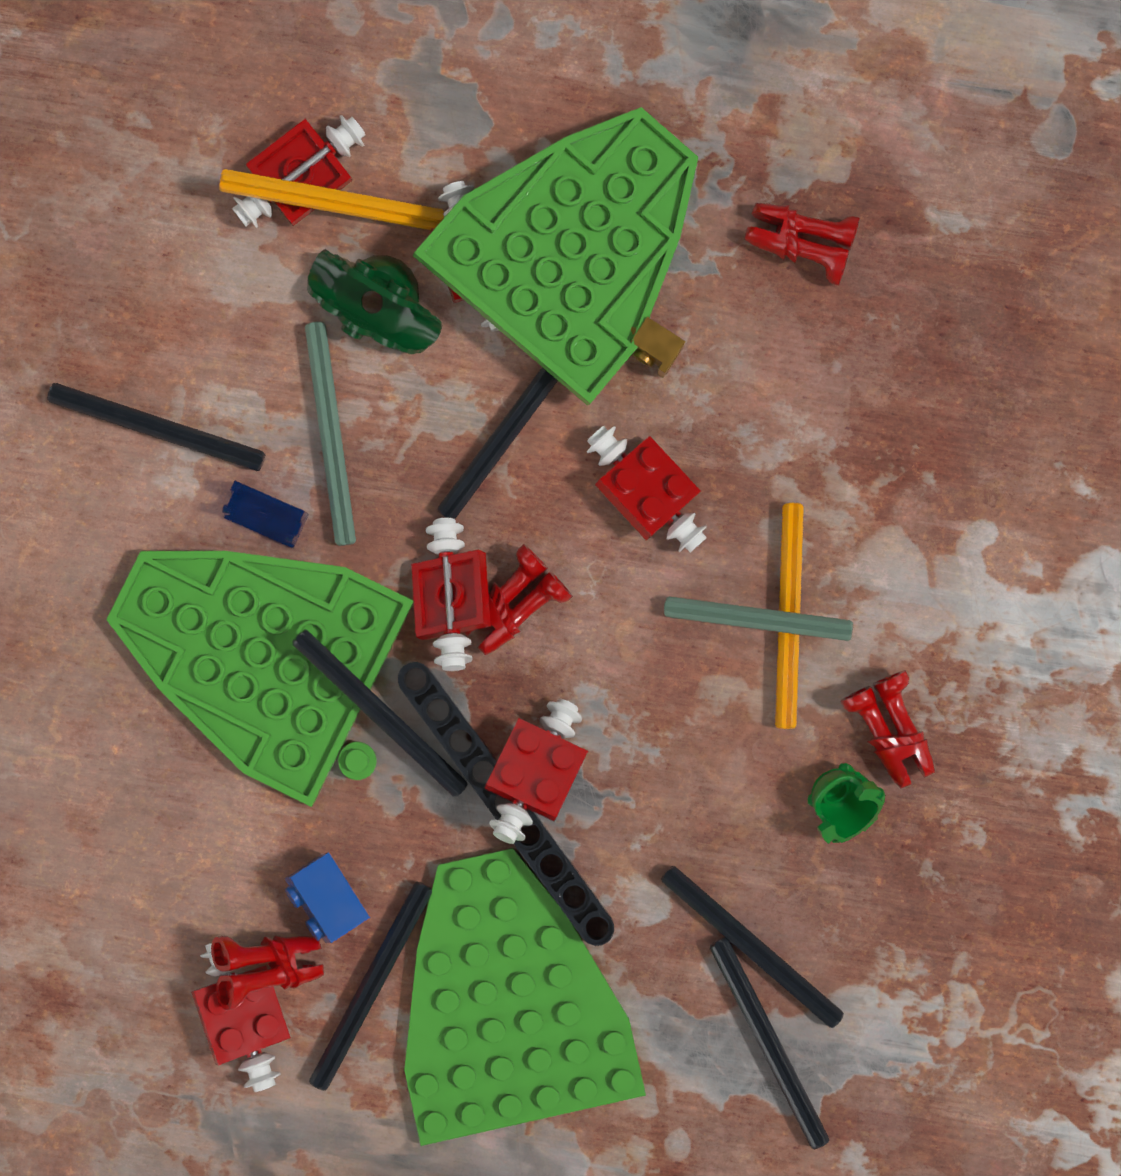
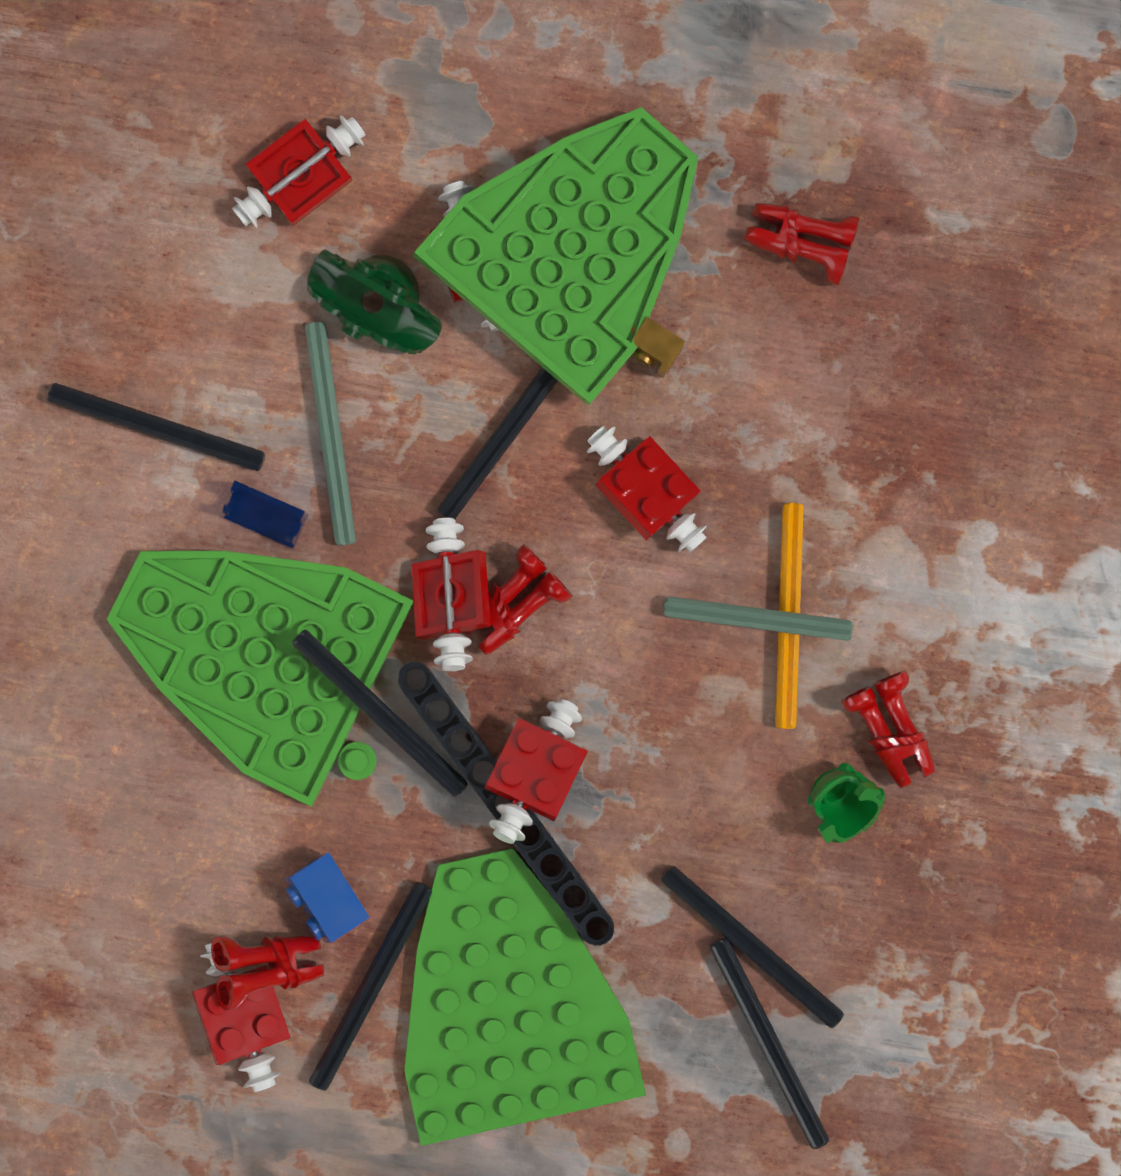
(329, 200): light orange axle -> none

